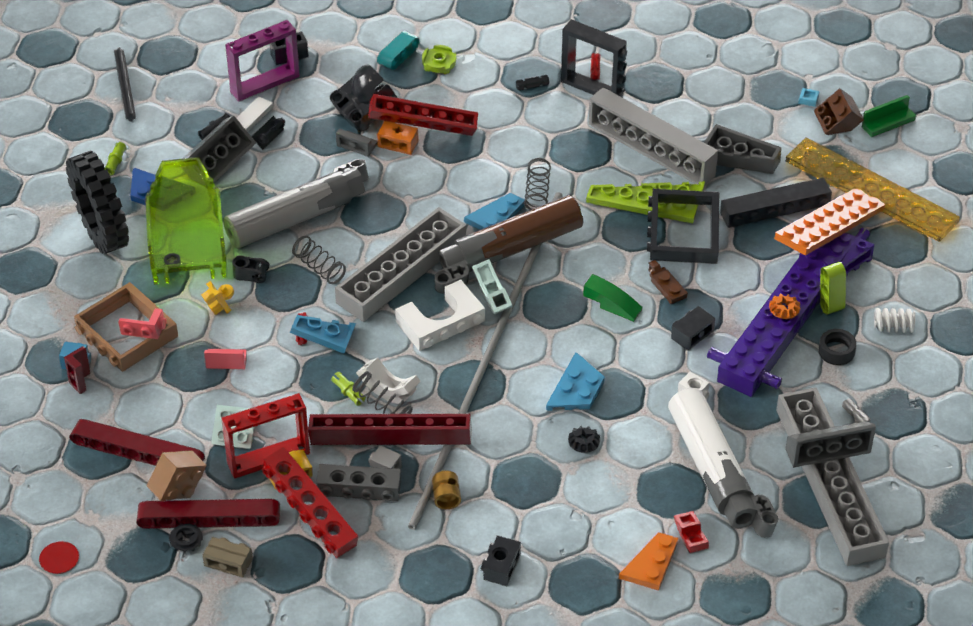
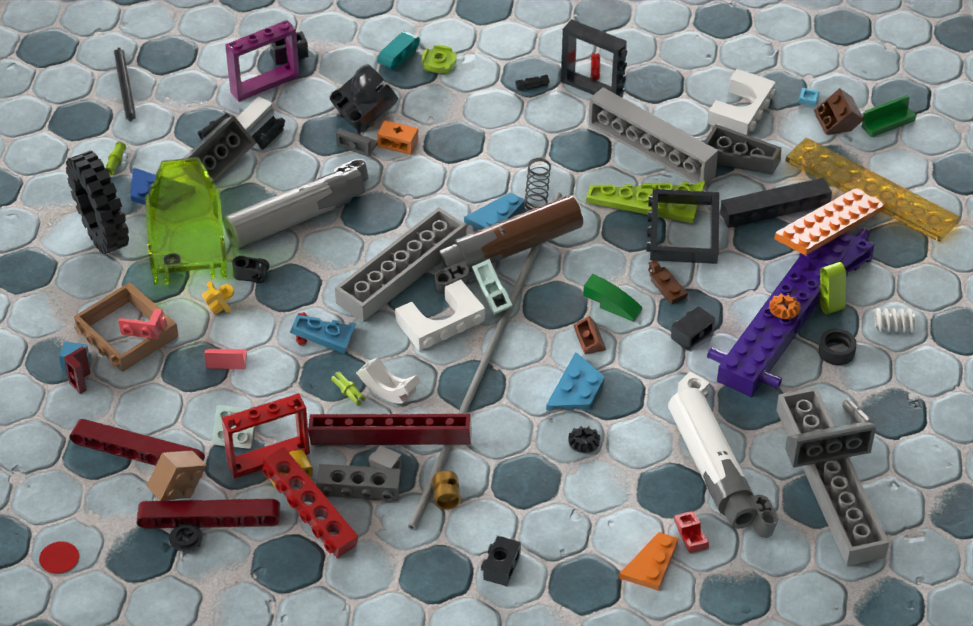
(227, 556): dark tan brick -> none
(333, 266): dark grey piece -> none
(369, 375): dark grey piece -> none
(423, 115): red brick -> none
(589, 336): none -> copper slope
(743, 119): none -> white arch

